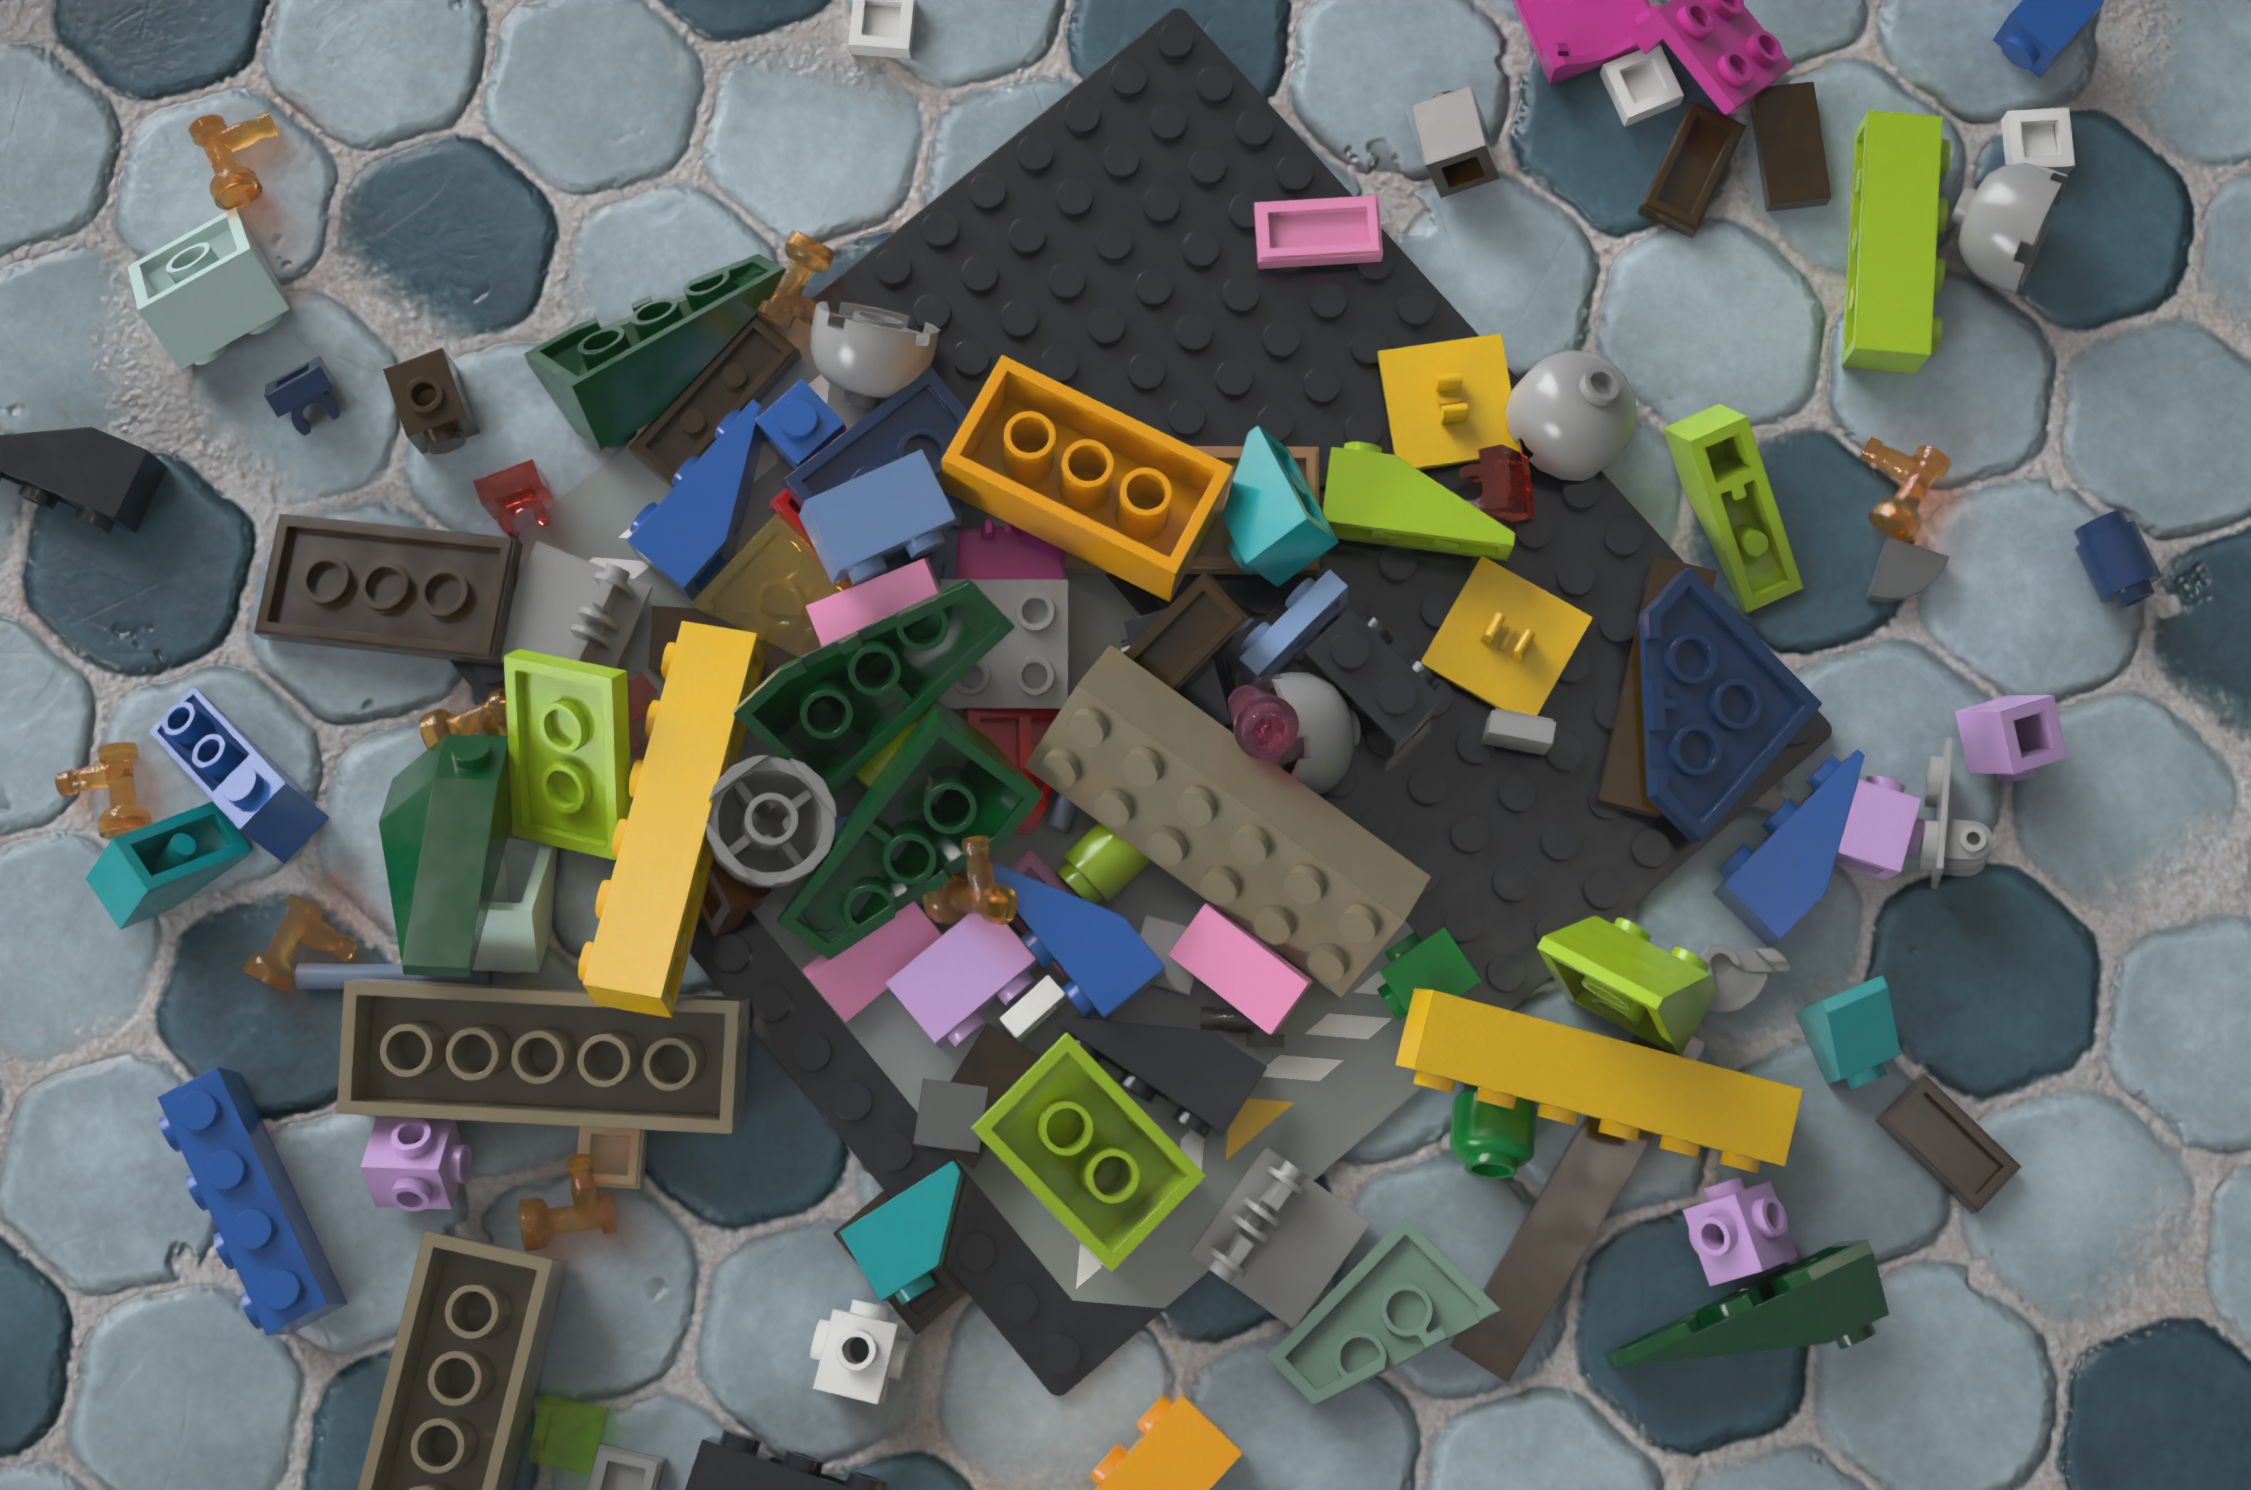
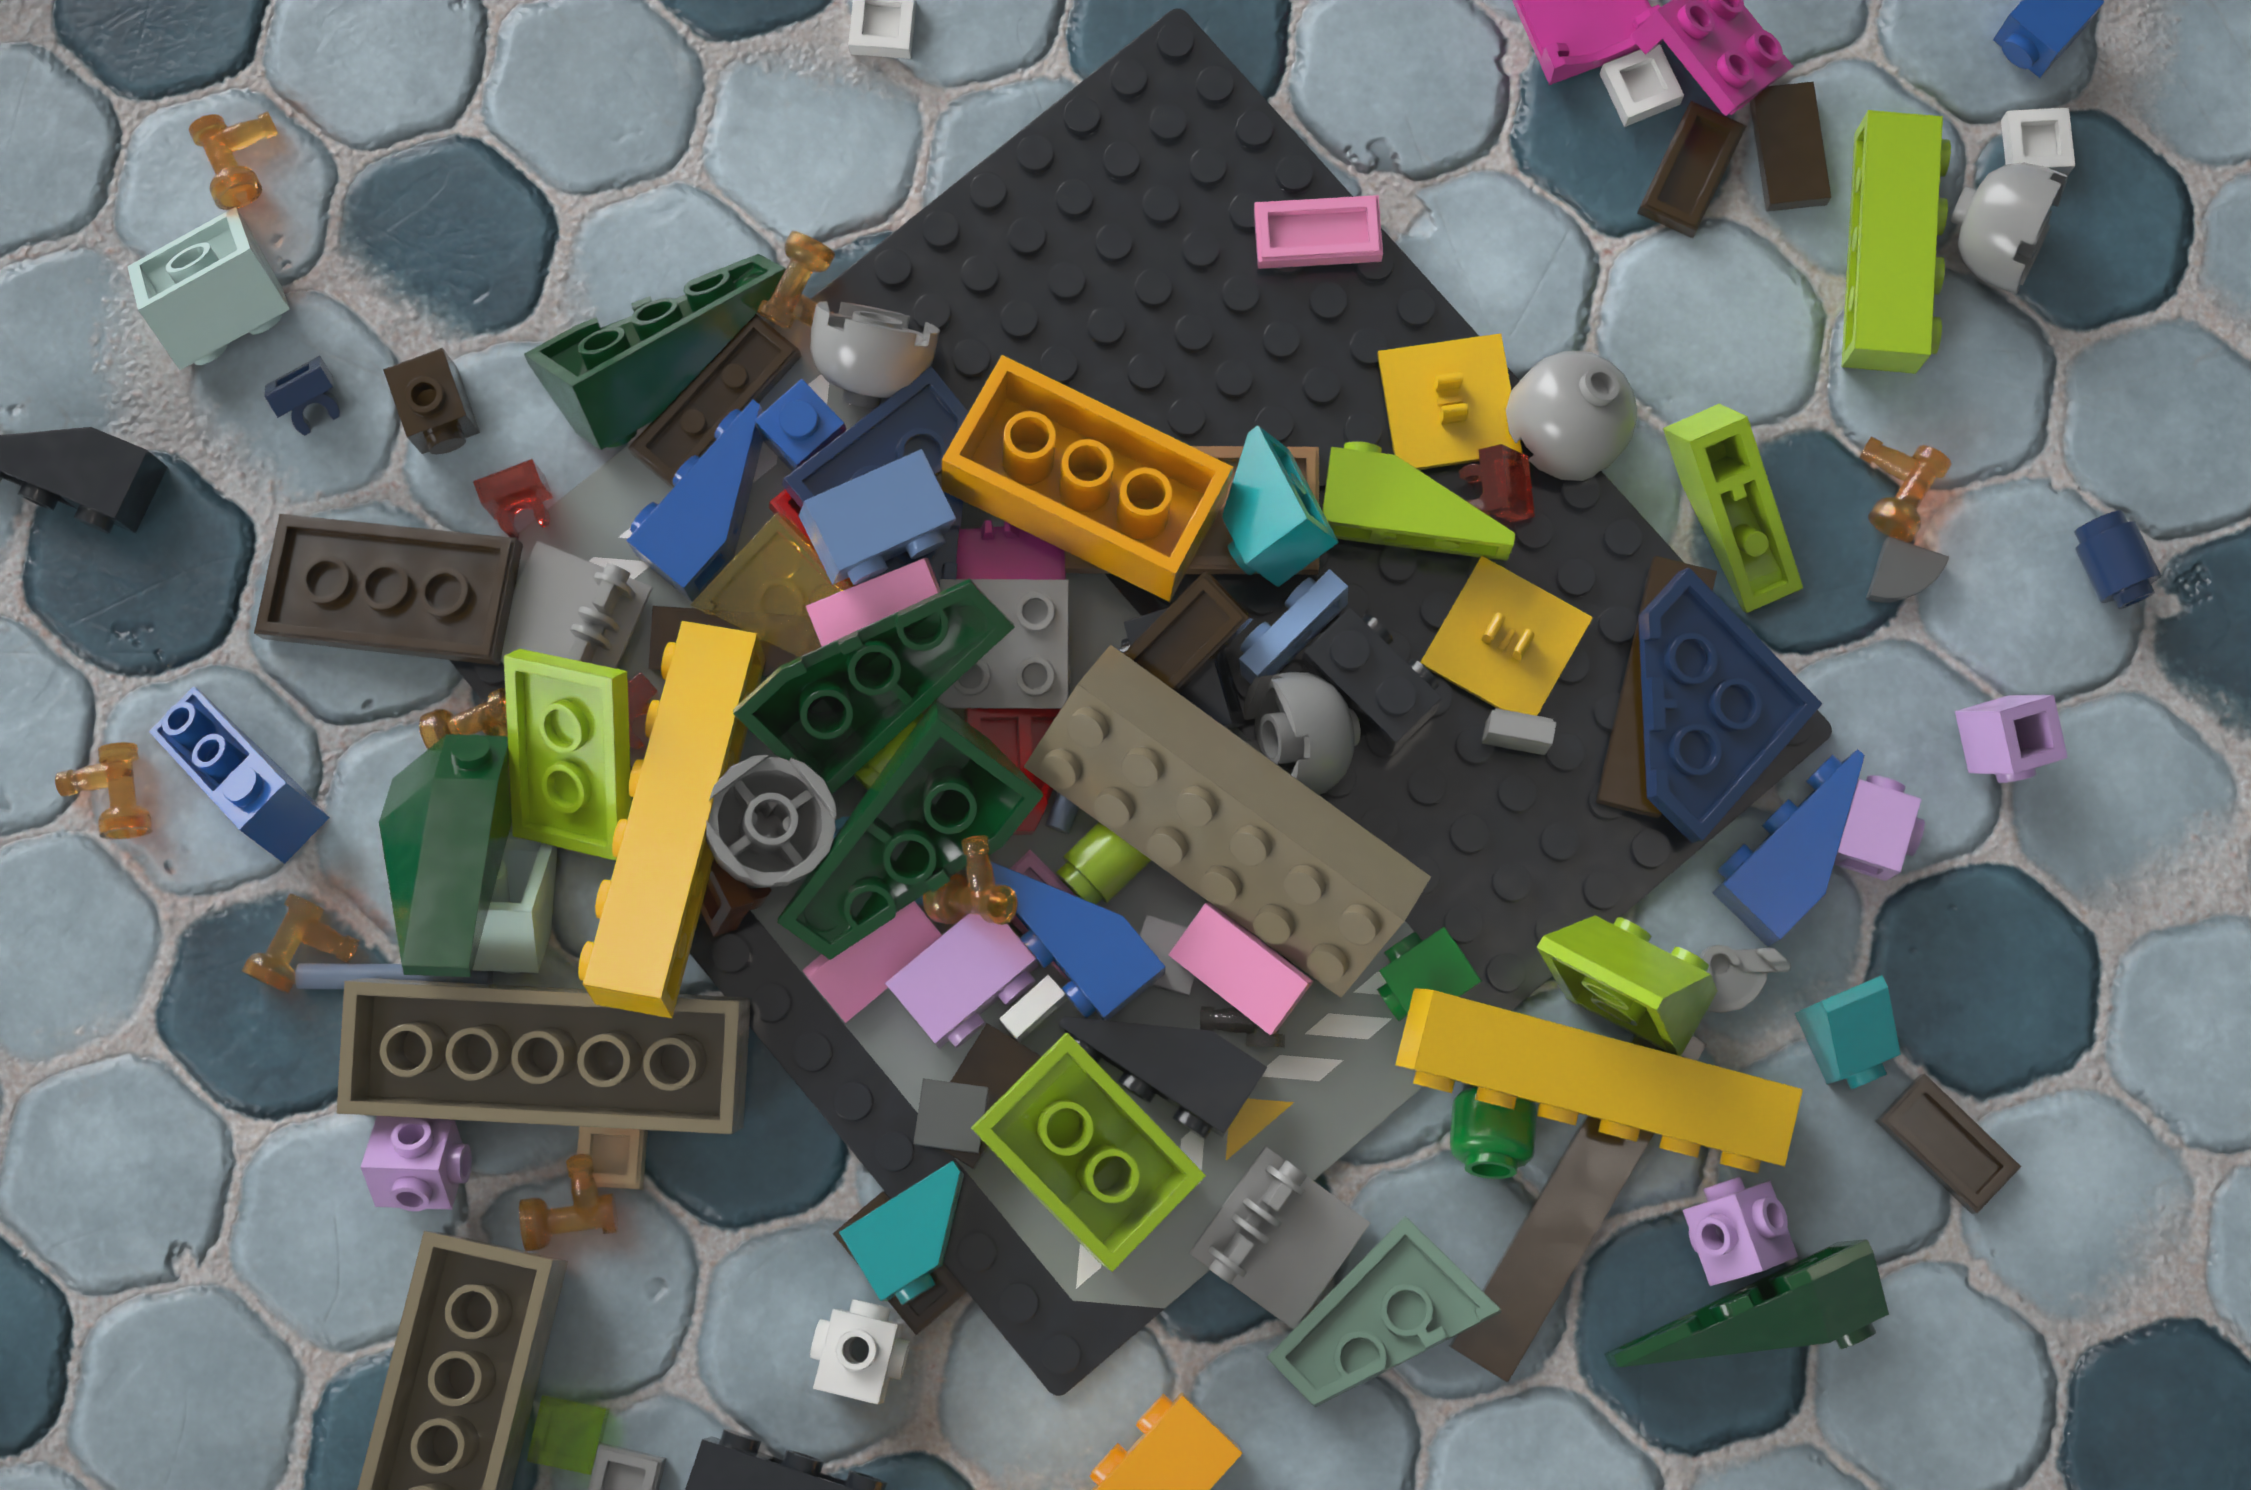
(165, 863): teal slope -> none
(250, 1201): blue brick -> none
(1262, 722): clear pink cone -> none
(1455, 141): brick -> none
(1950, 844): light grey hinge -> none

